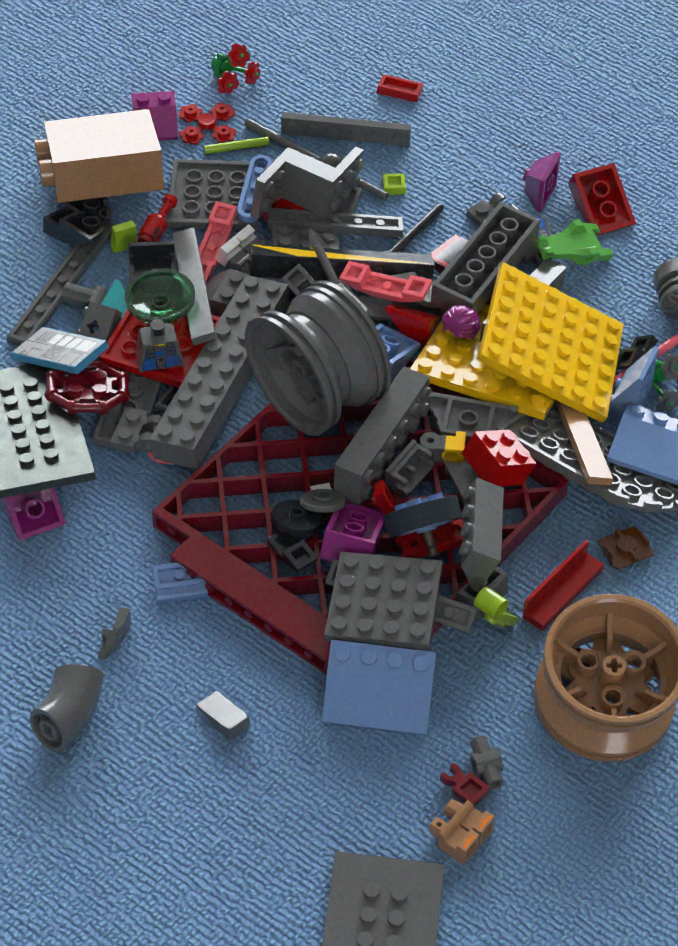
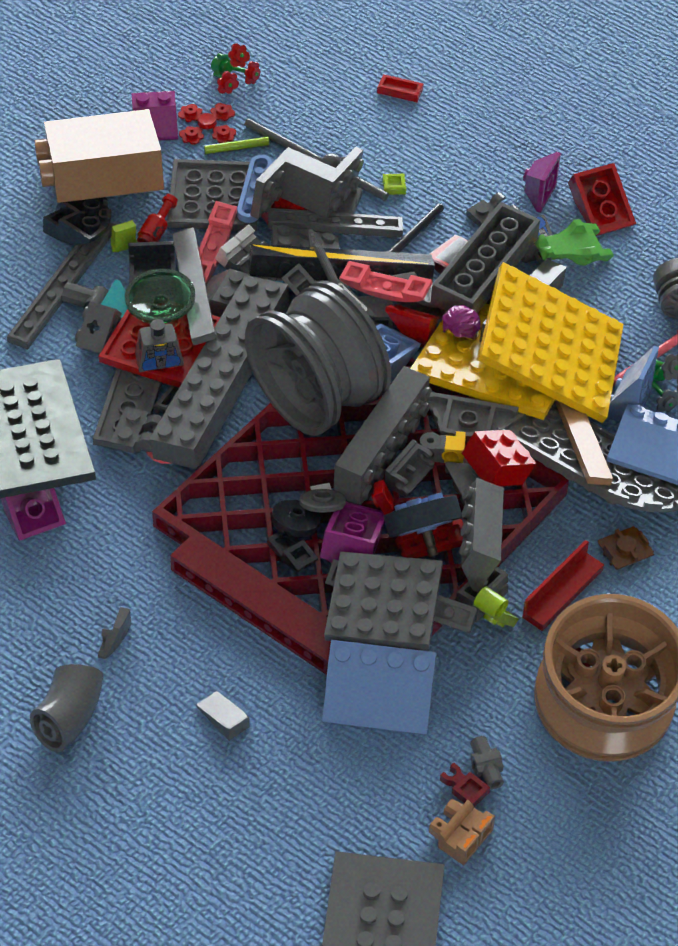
(60, 350): tile -> none
(91, 399): dark red plate -> none
(175, 585): medium blue plate -> none
(345, 129): dark grey plate -> none
(639, 347): black slope -> none

